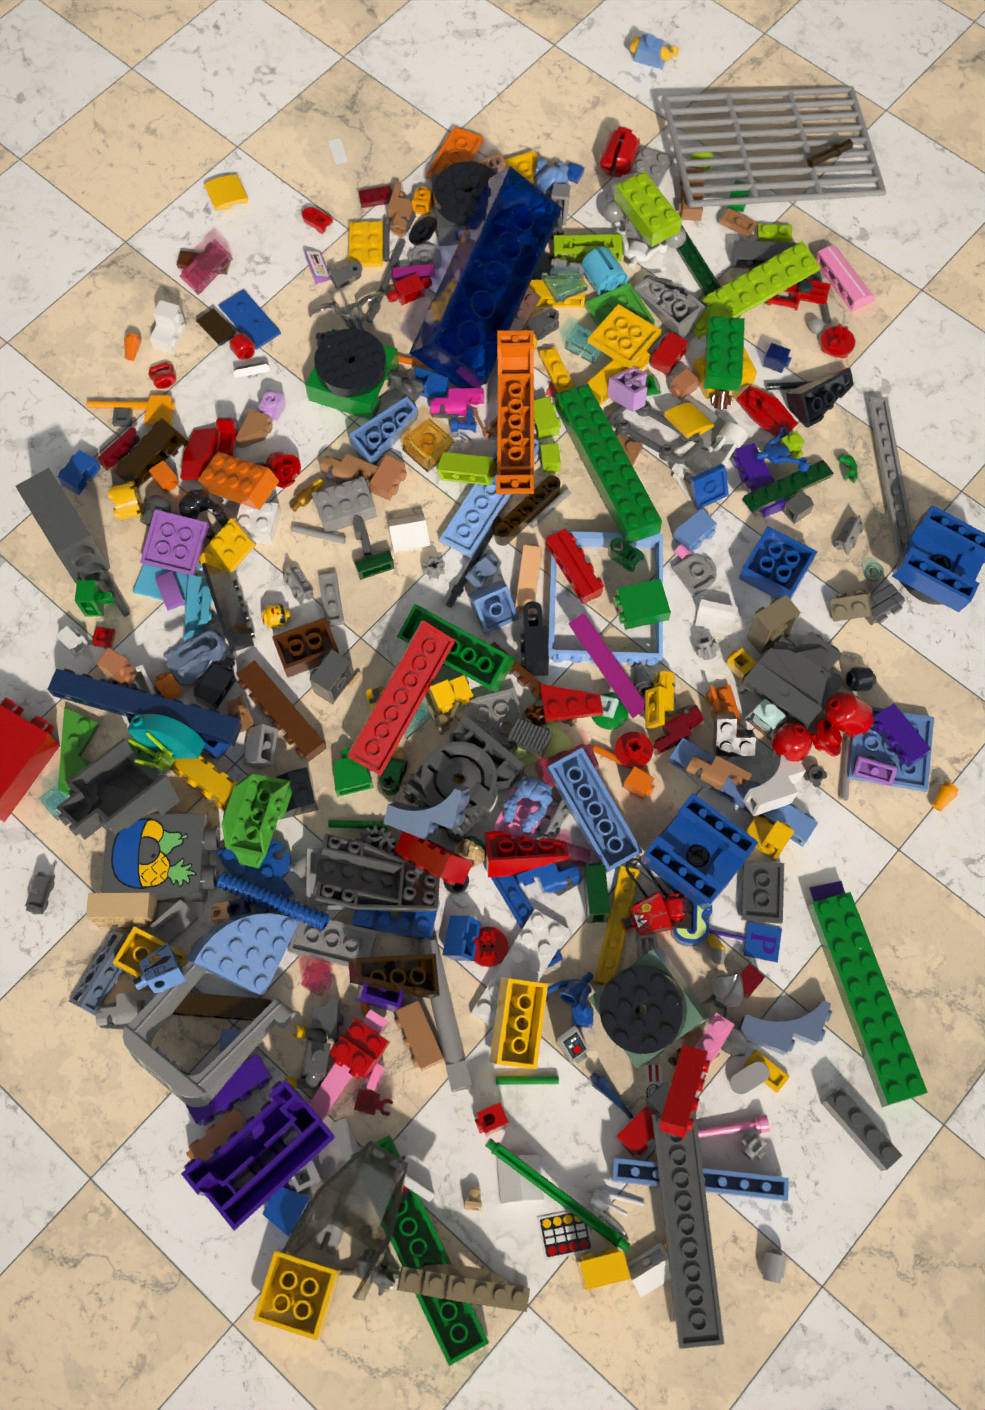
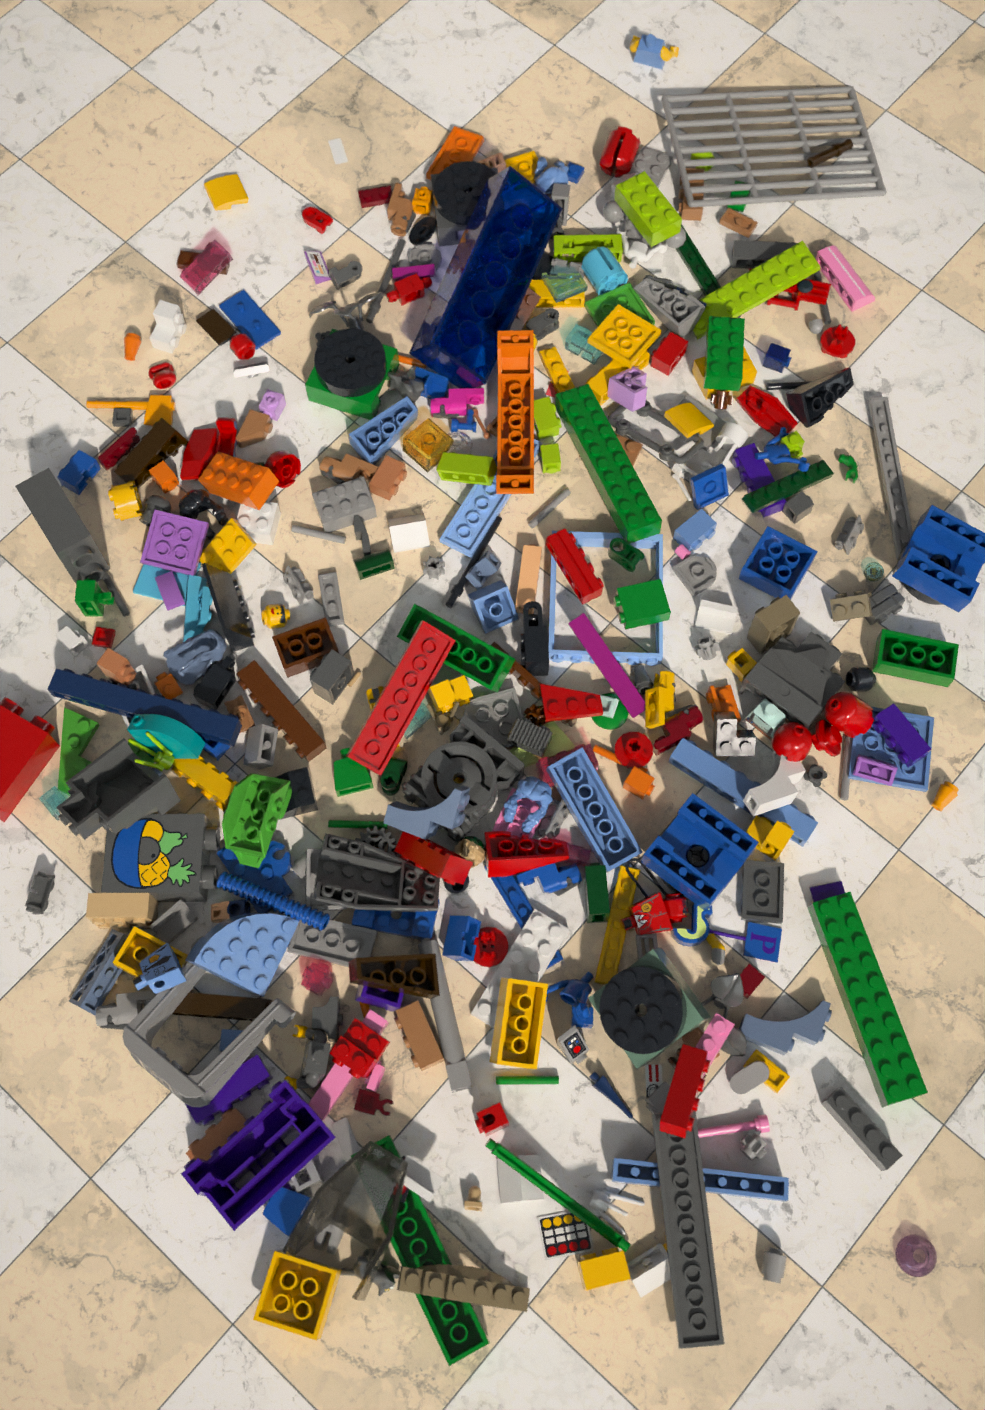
(305, 495): pearl gold piece -> none
(366, 243): yellow plate -> none
(386, 239): dark grey piece -> none
(530, 502): dark brown beam -> none
(637, 1133): red brick -> none
(652, 385): green slope -> none
(684, 384): nougat brick -> none
(716, 774): medium nougat plate -> none
(774, 233): lime plate -> none
(905, 1259): none -> piece
(915, 658): none -> green brick

